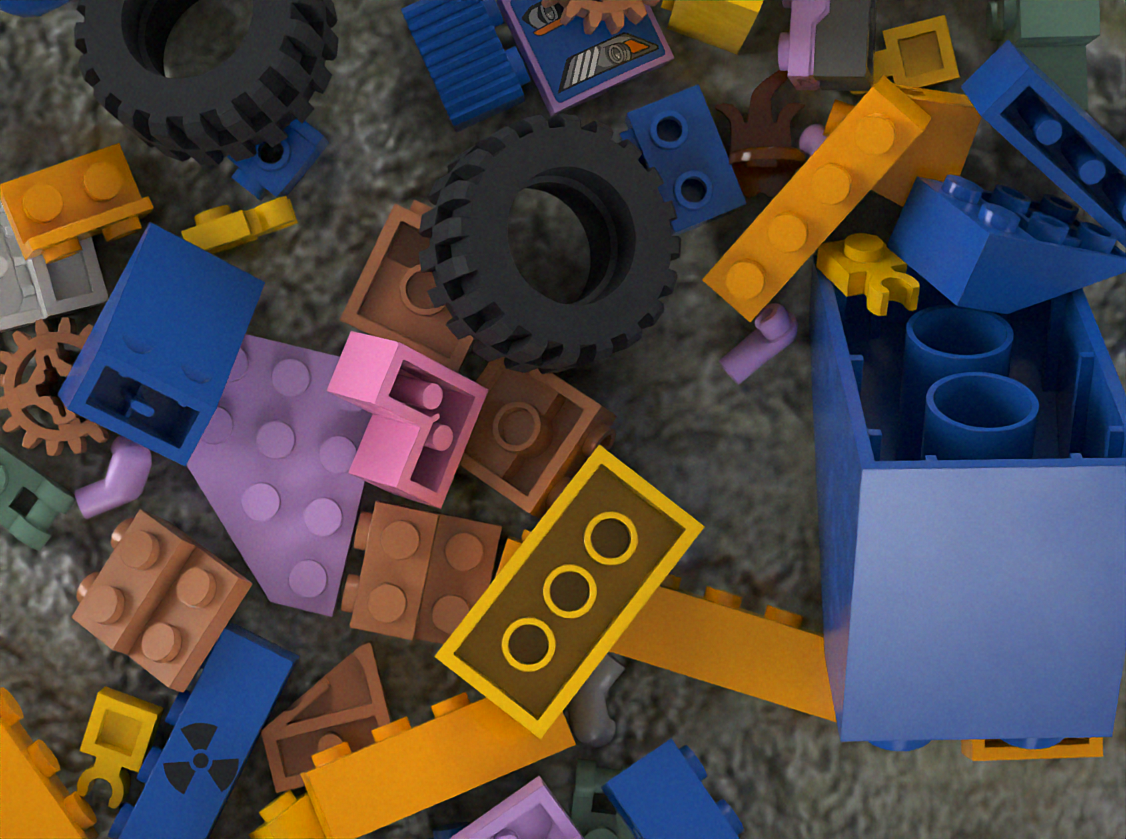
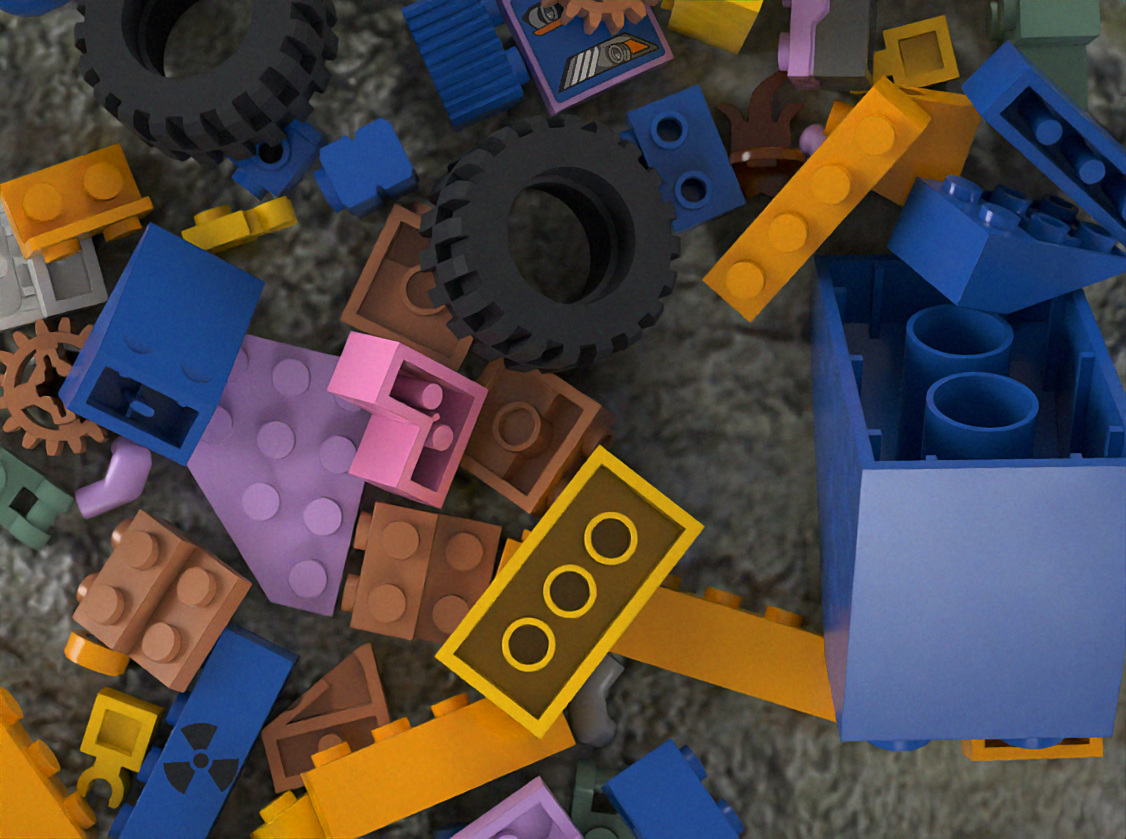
(94, 654): none -> light orange tile
(366, 170): none -> blue brick
(772, 334): lavender arm -> none
(869, 268): yellow plate -> none

